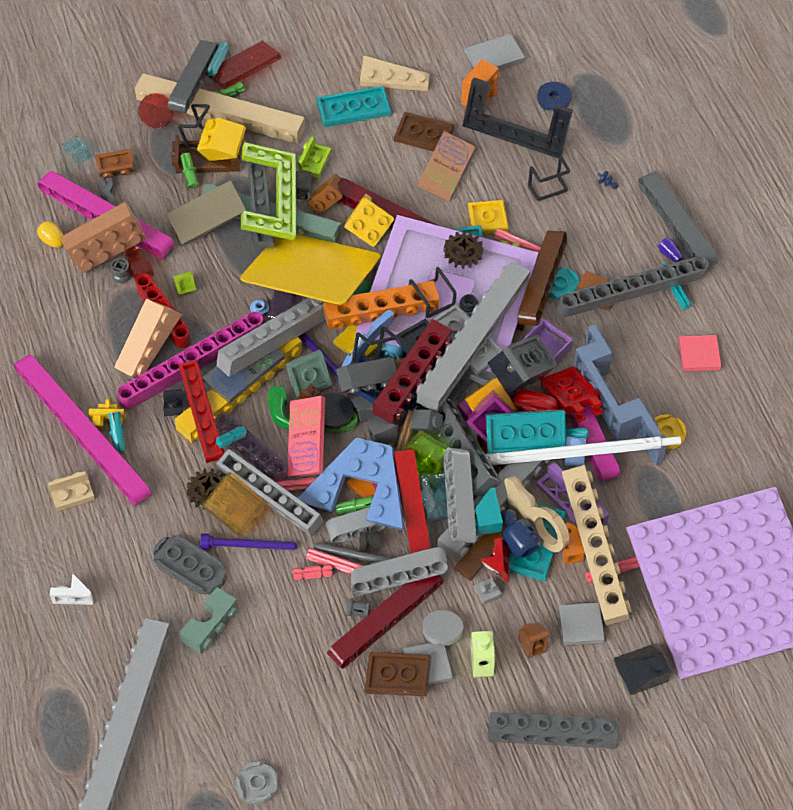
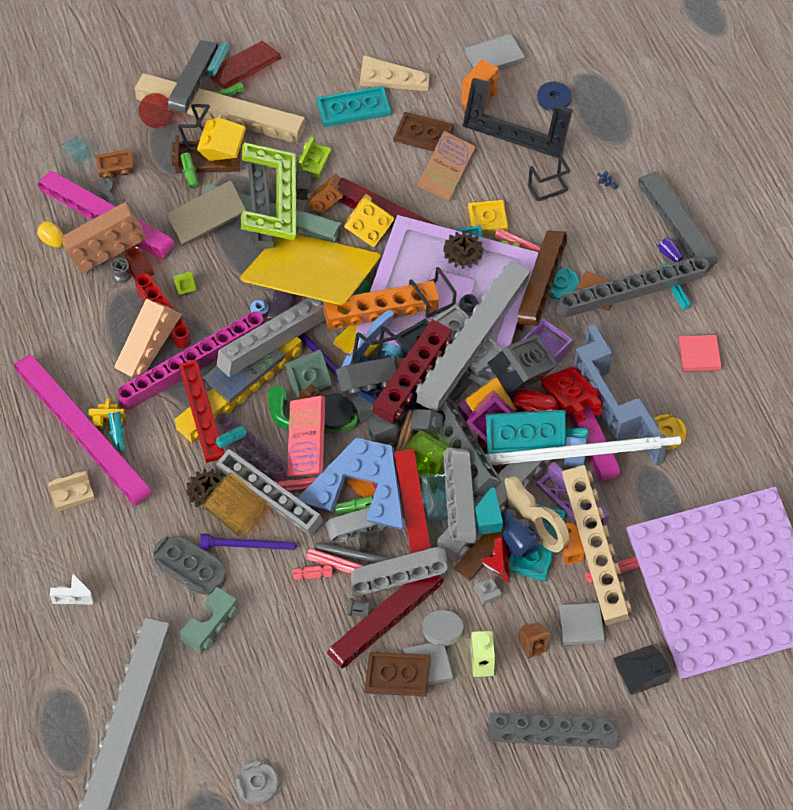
(173, 402): black bracket -> none

